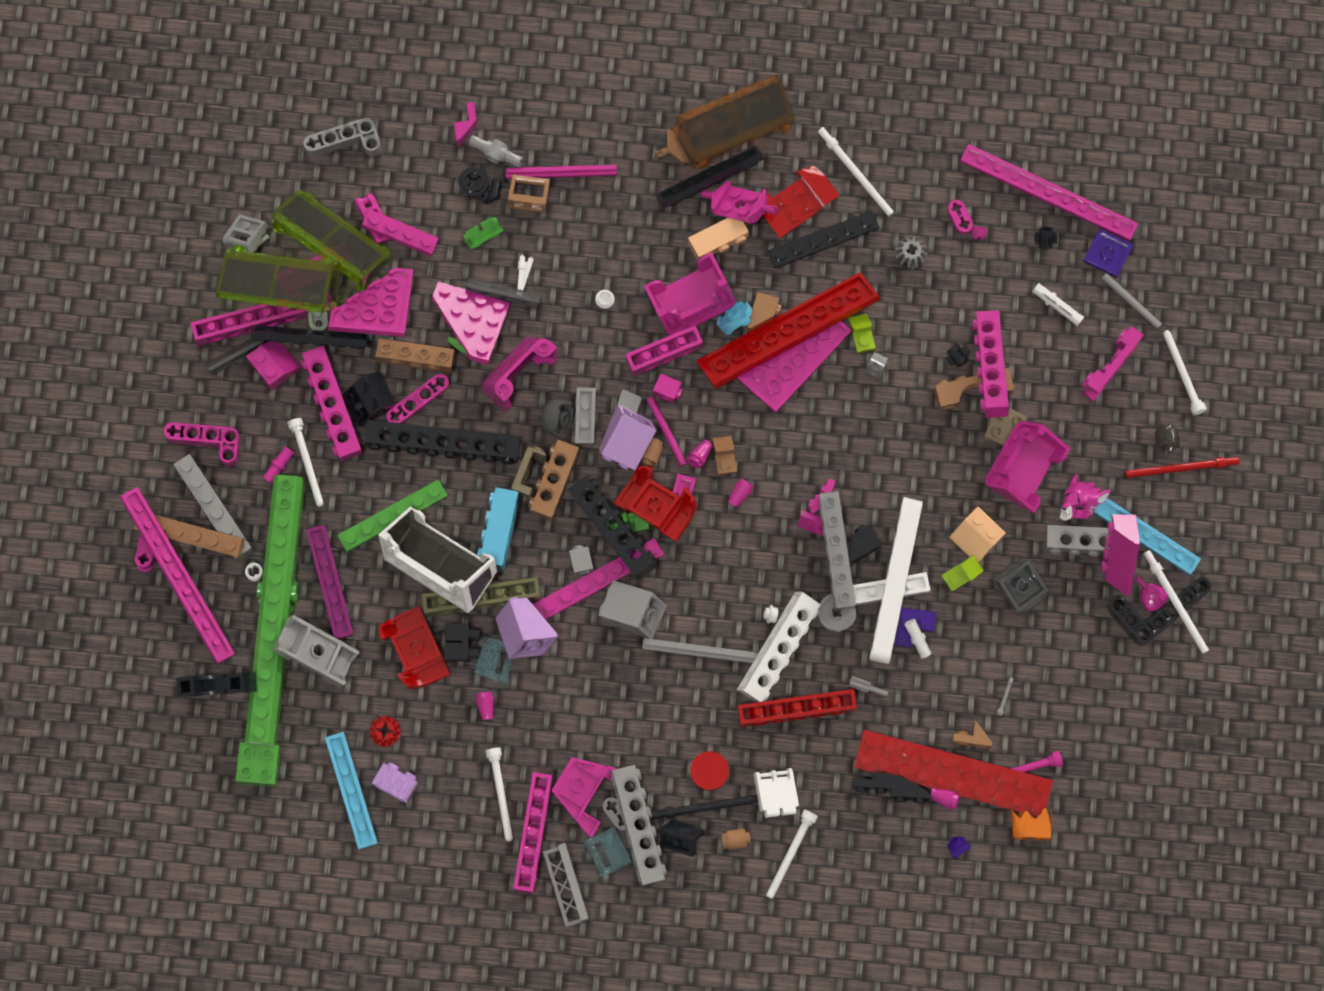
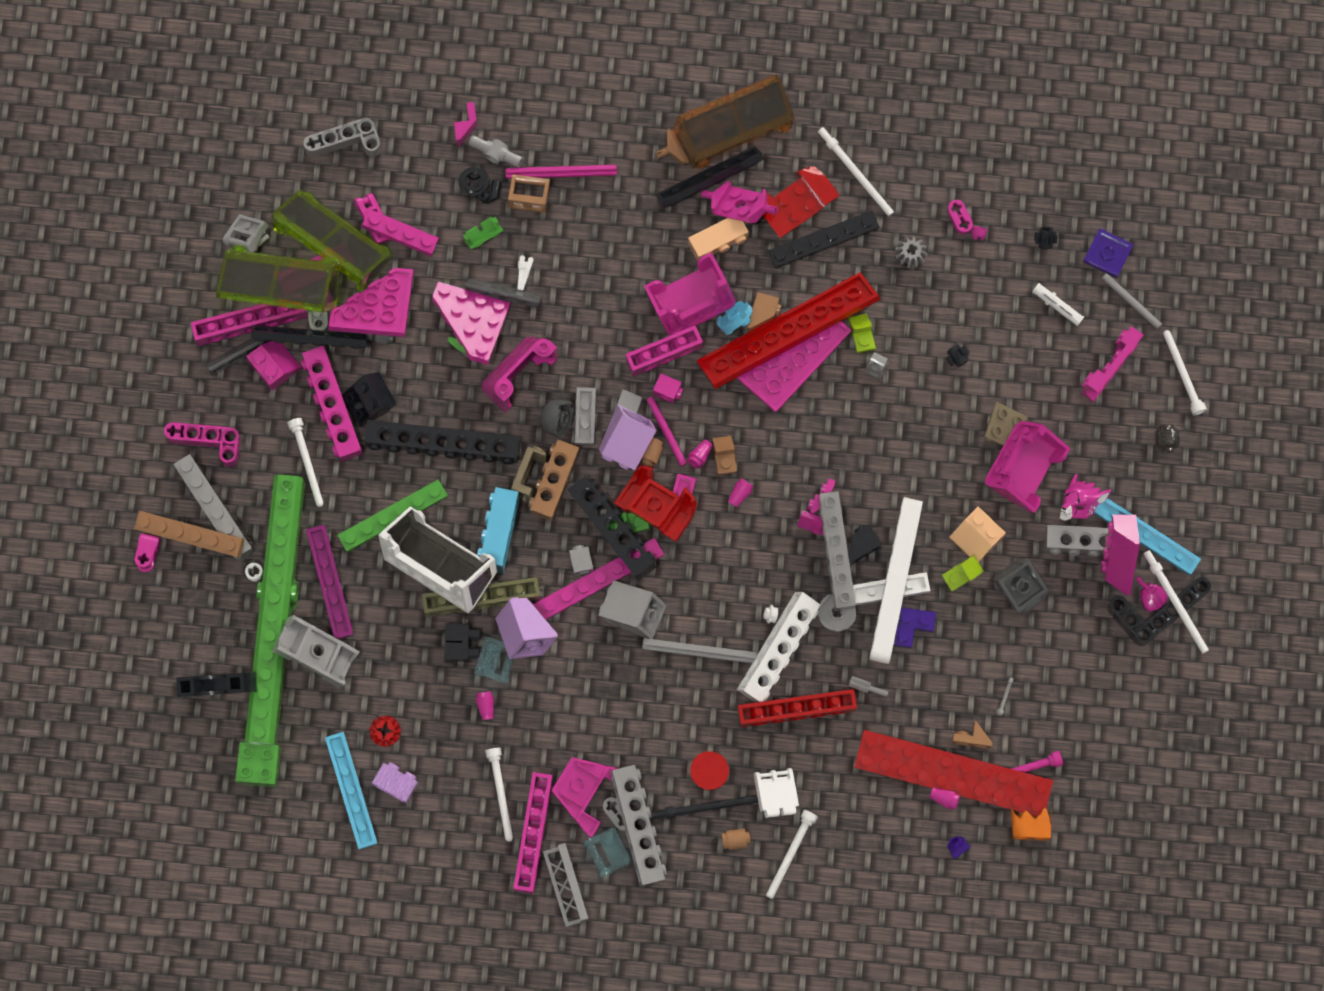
(177, 575): dark pink plate -> none
(278, 464): dark pink pin -> none
(415, 355): medium nougat brick -> none
(415, 397): dark pink beam -> none
(415, 649): red piece -> none
(604, 299): white plate -> none
(680, 837): black panel -> none
(899, 788): black slope -> none
(918, 638): white pin -> none
(949, 393): medium nougat arch -> none
(990, 322): dark pink brick -> none
(1049, 192): dark pink plate -> none
(1219, 463): red bar -> none

